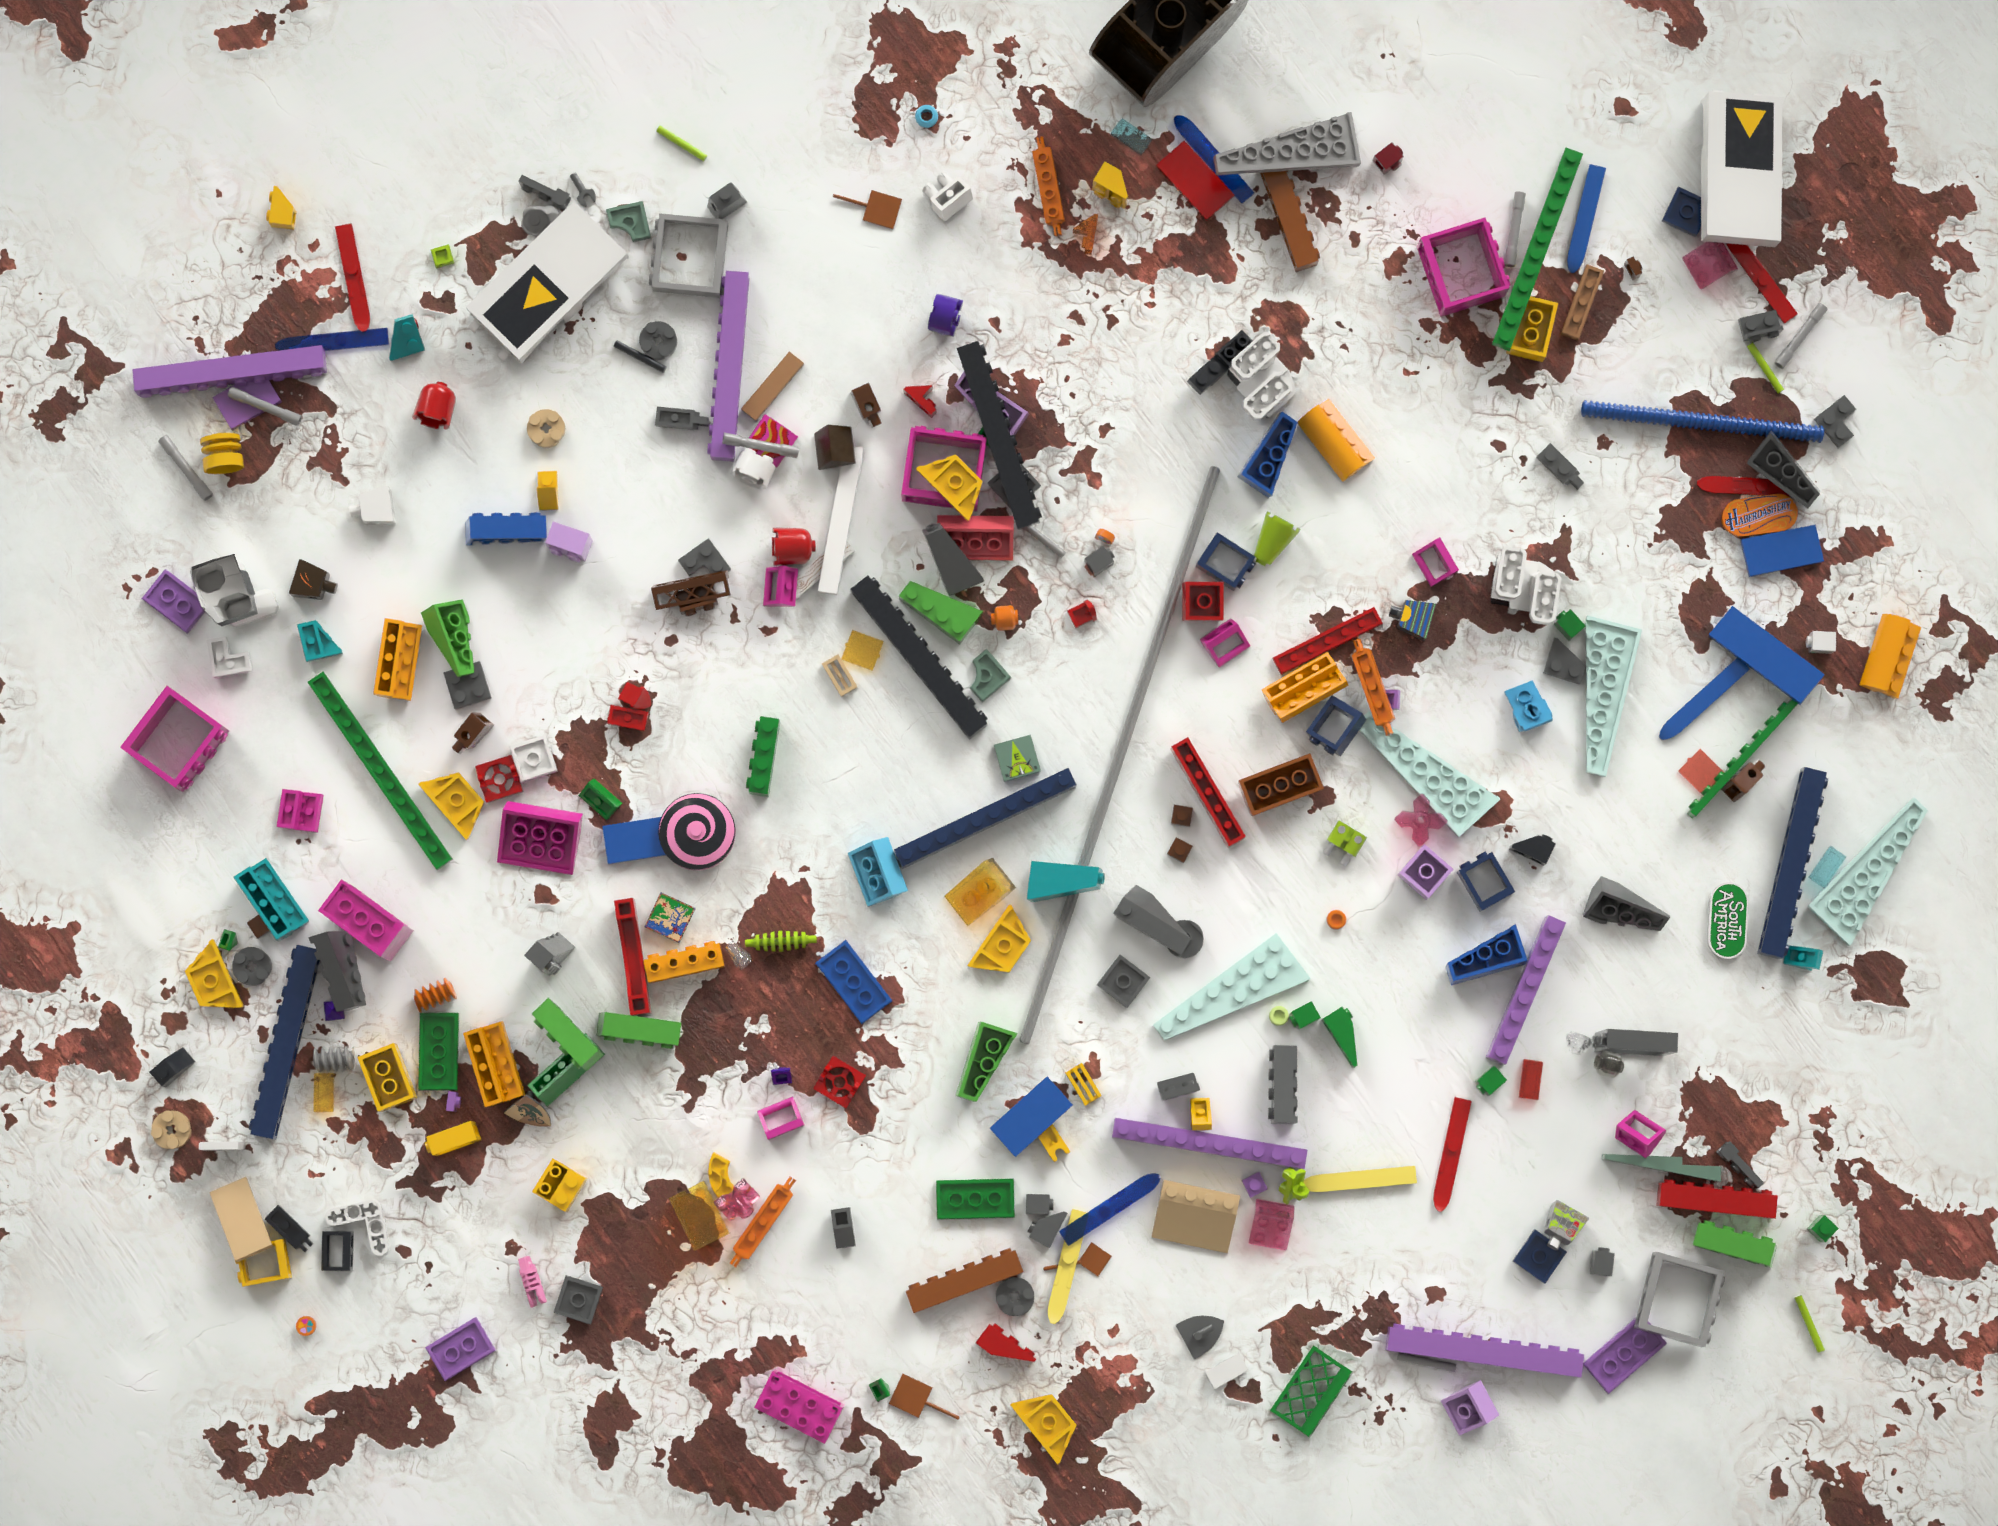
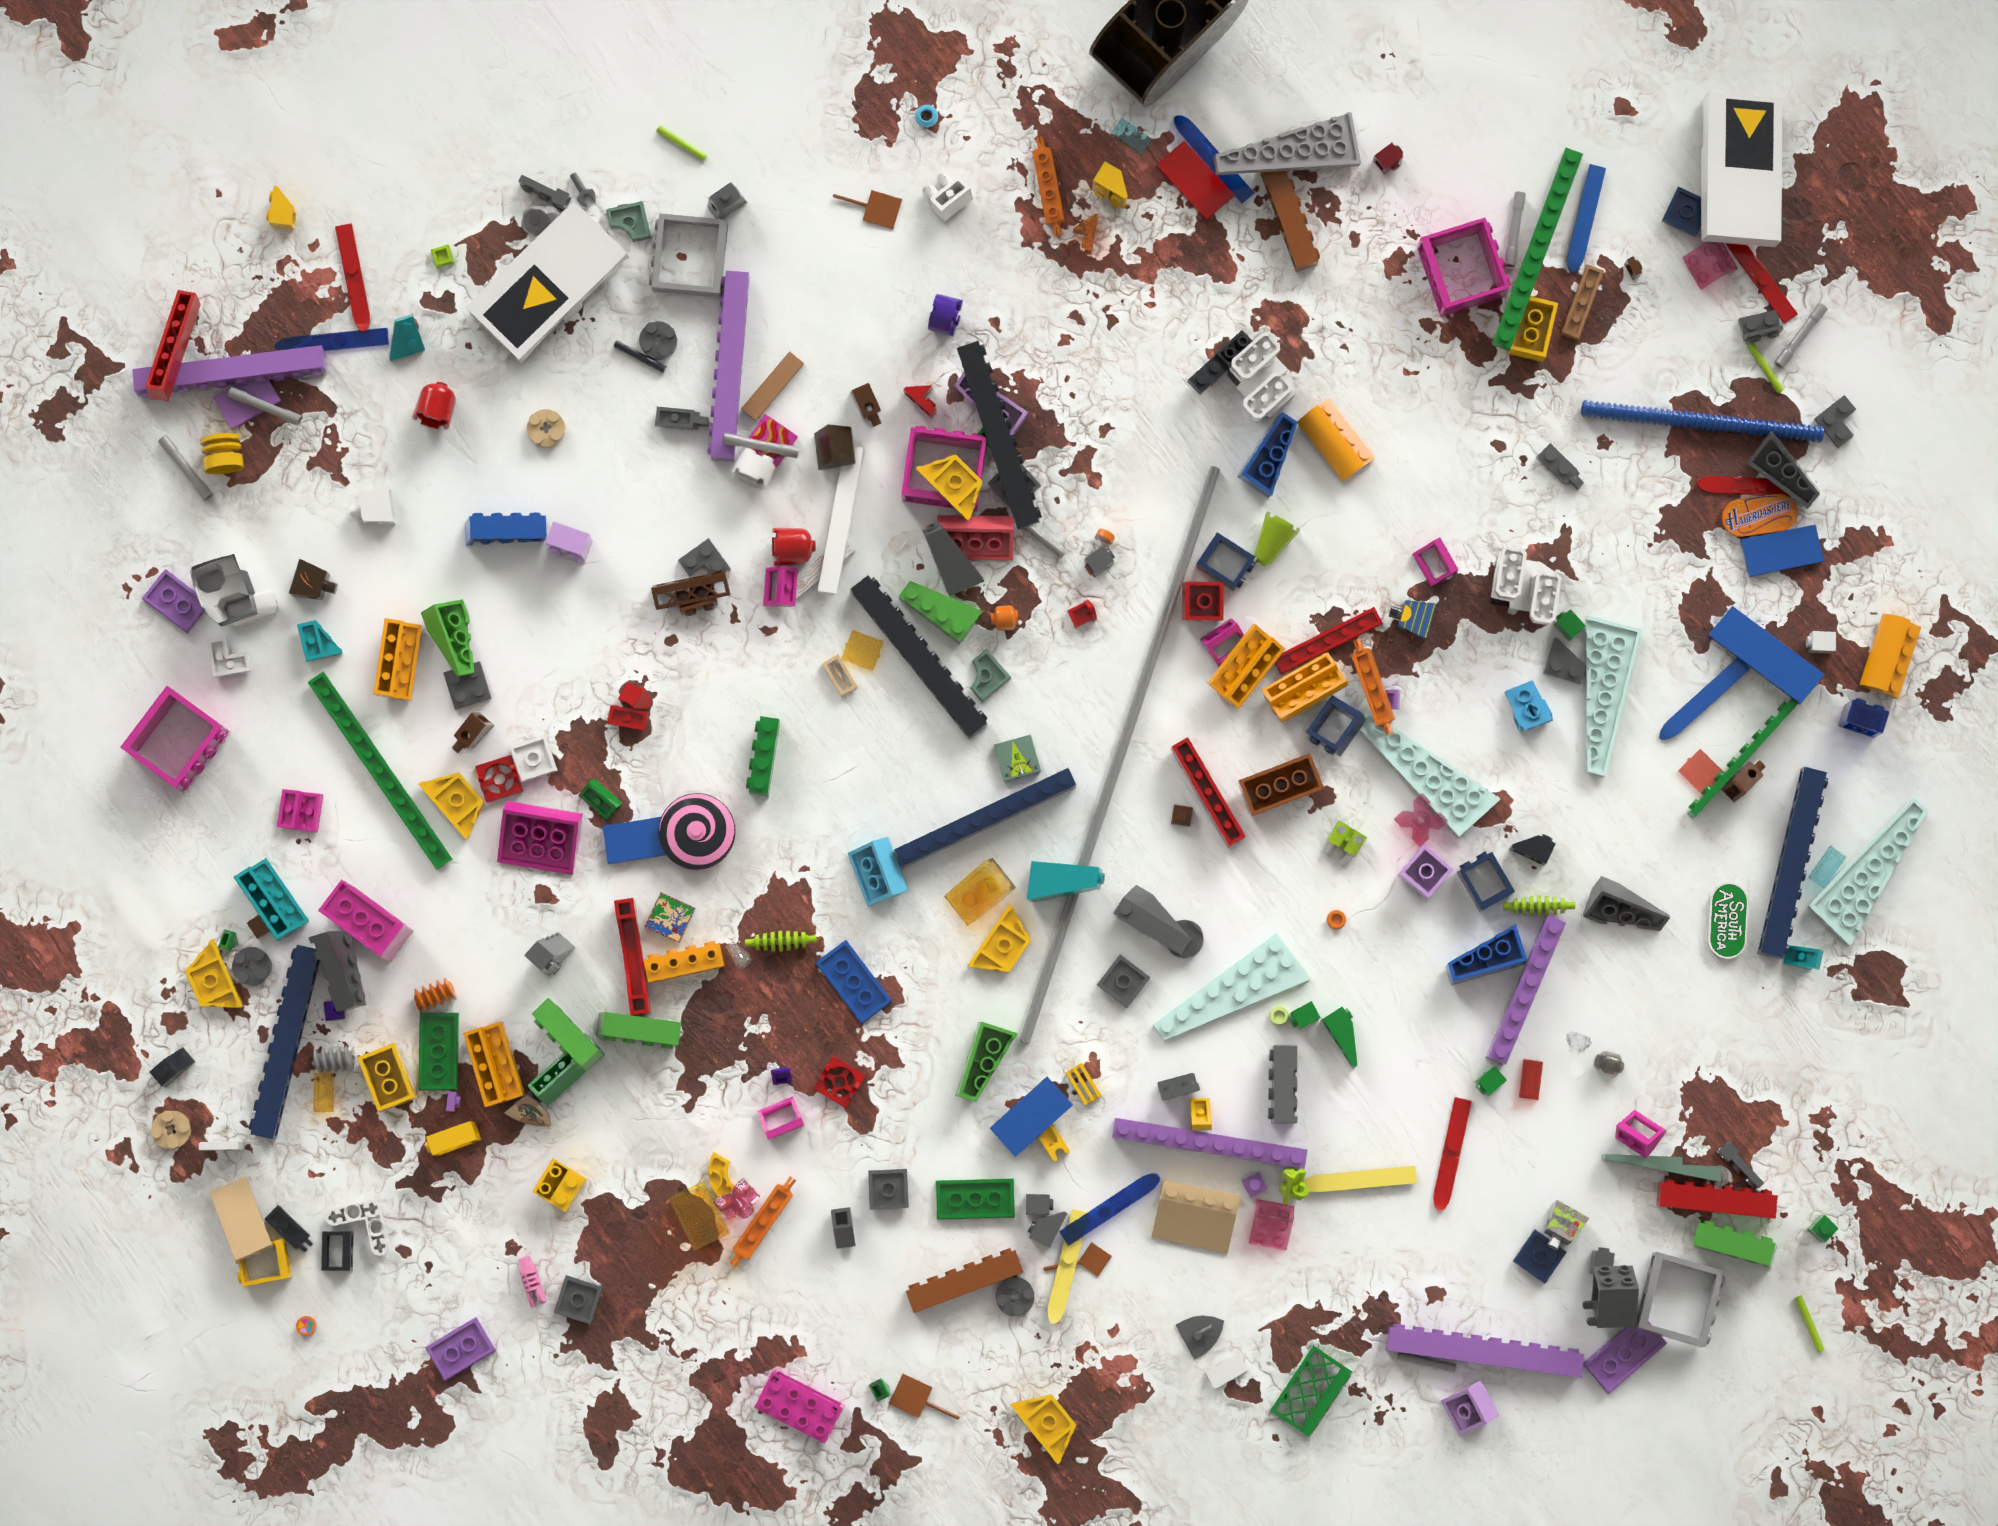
(173, 345): none -> red brick
(547, 490): yellow slope -> none
(888, 1189): none -> dark grey plate
(998, 1344): red slope -> none
(1179, 850): reddish brown plate -> none
(1245, 666): none -> light orange brick
(1539, 905): none -> lime piece
(1613, 1297): none -> dark grey container
(1635, 1042): dark grey window -> none
(1864, 718): none -> clear blue brick

